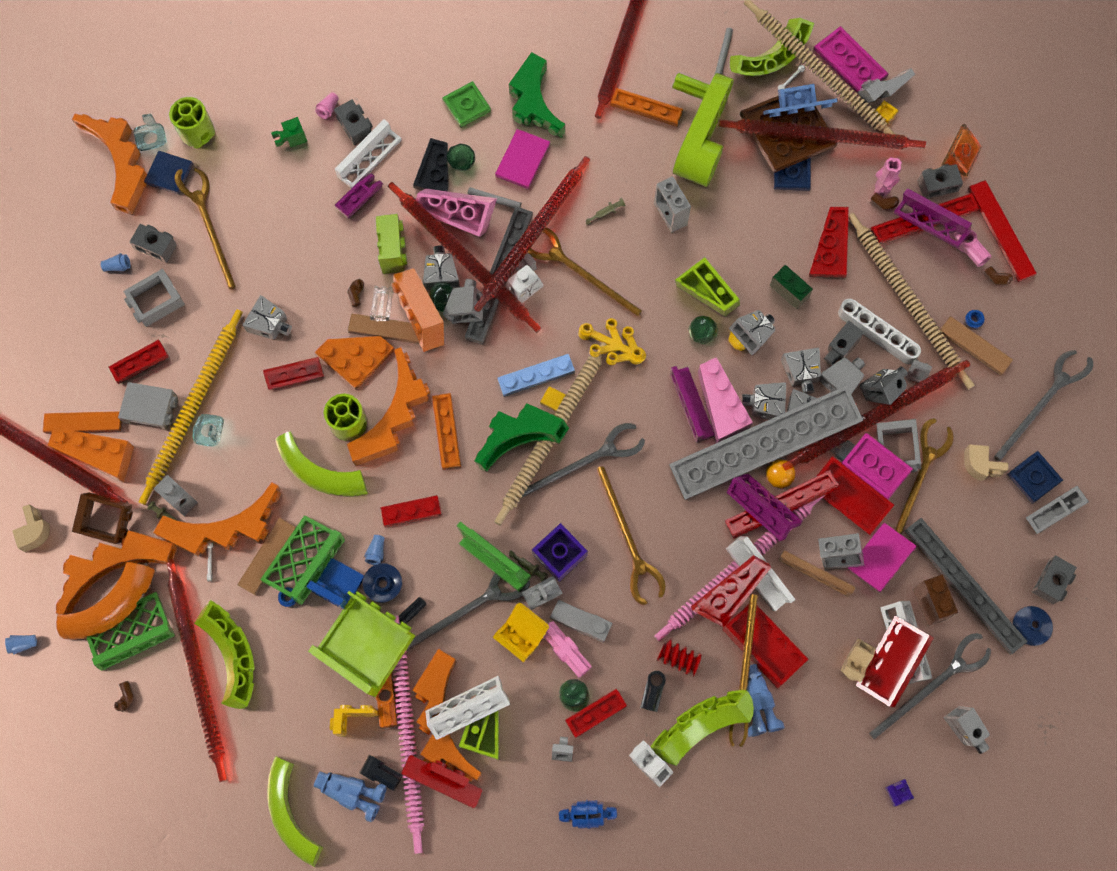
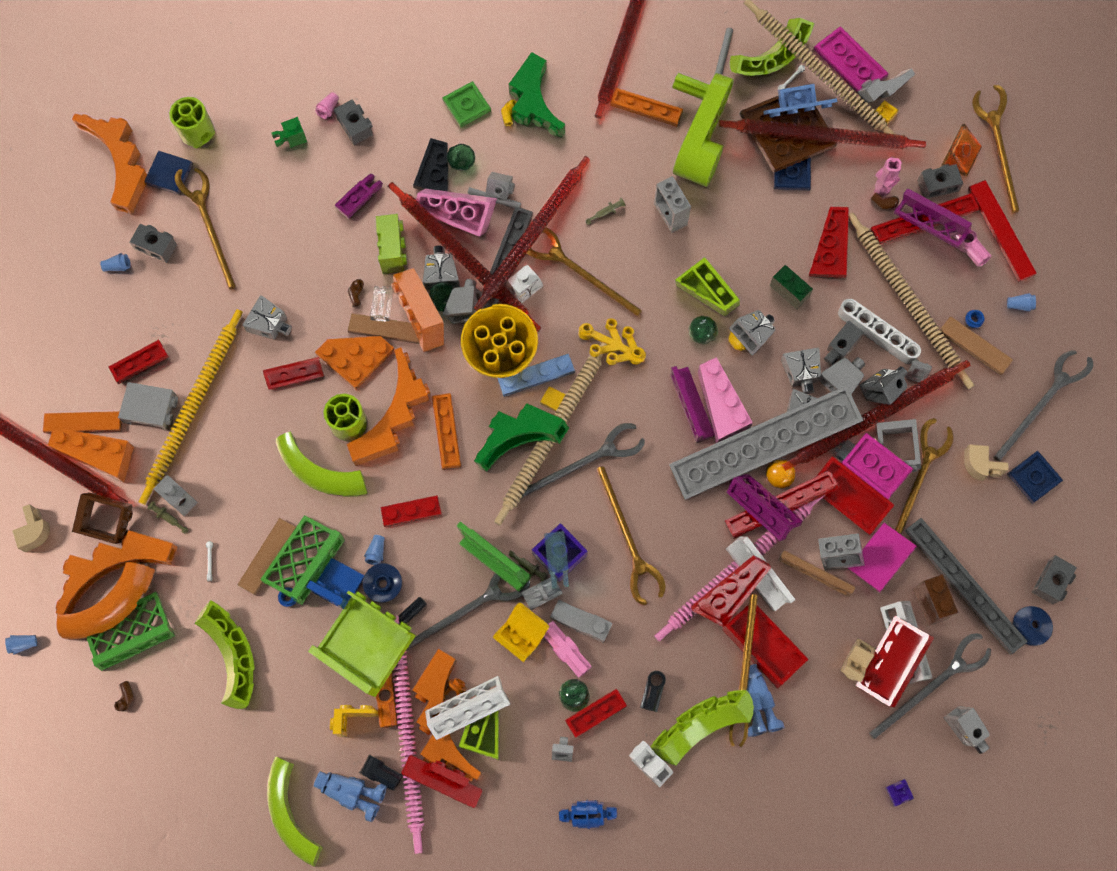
(151, 126): clear light blue piece -> none
(162, 309): light grey window -> none
(193, 655): clear red hose -> none
(214, 434): clear light blue piece -> none
(223, 533): orange arch -> none
(364, 149): white fence -> none
(456, 685): none -> orange plate
(499, 185): none -> light grey brick
(499, 341): none -> yellow cone
(506, 112): none -> yellow arm
(522, 159): dark pink tile -> none
(527, 260): light grey tile -> none
(556, 557): none -> clear light blue hinge
(679, 657): red piece -> none
(767, 400): light grey torso -> none
(993, 119): none -> pearl gold piece
(998, 278): reddish brown arm -> none
(1022, 302): none -> medium blue cone
(1057, 509): light grey slope -> none

